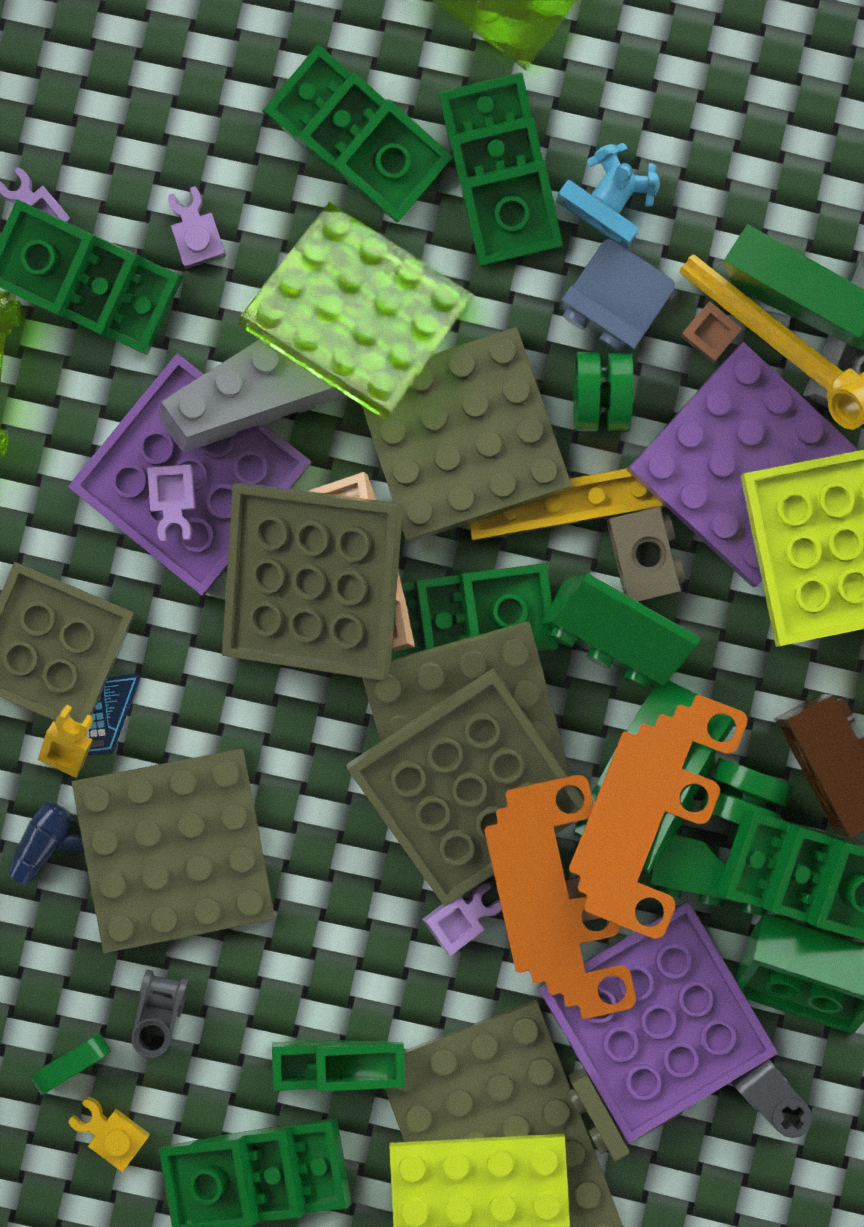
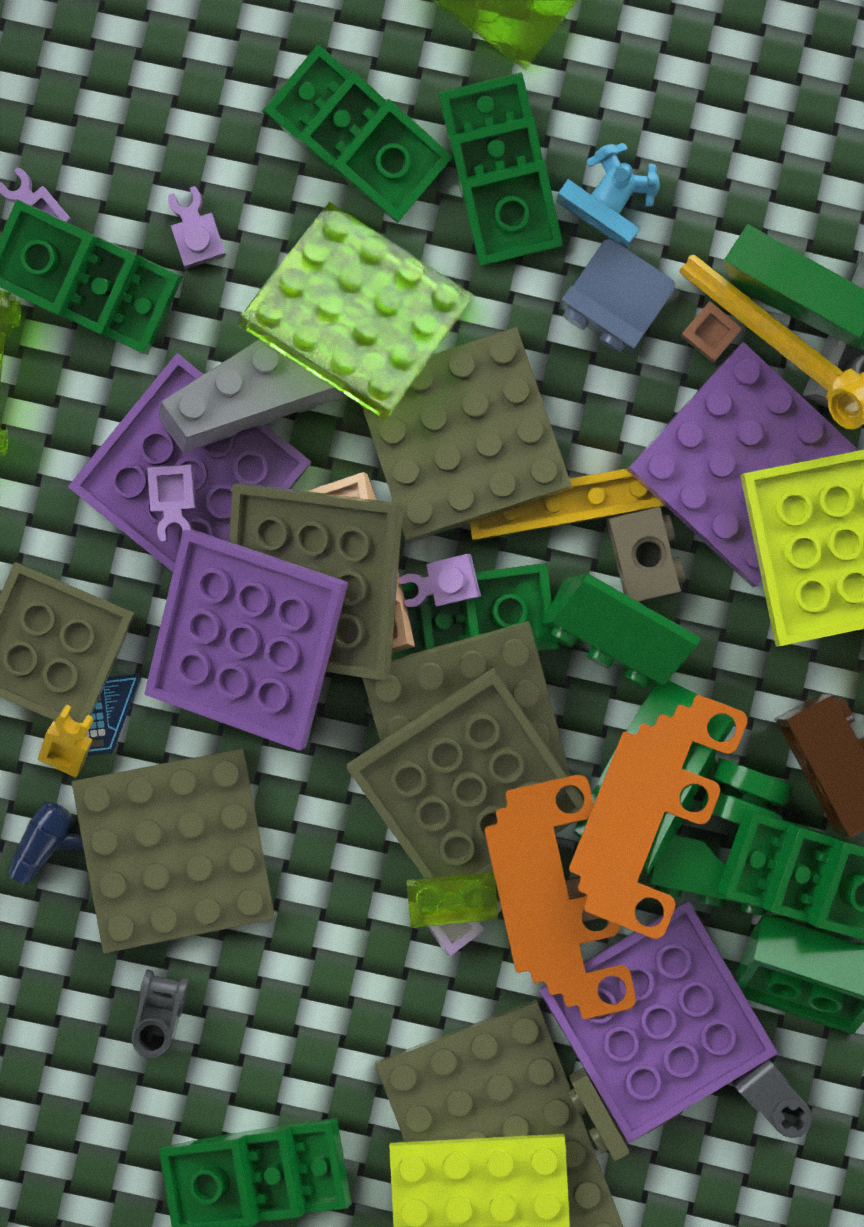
(70, 1064): green beam -> none
(115, 1138): yellow plate -> none
(245, 638): none -> medium lavender plate
(337, 1065): green slope -> none
(448, 581): none -> lavender plate
(452, 899): none -> clear neon green plate
(603, 391): green wheel -> none

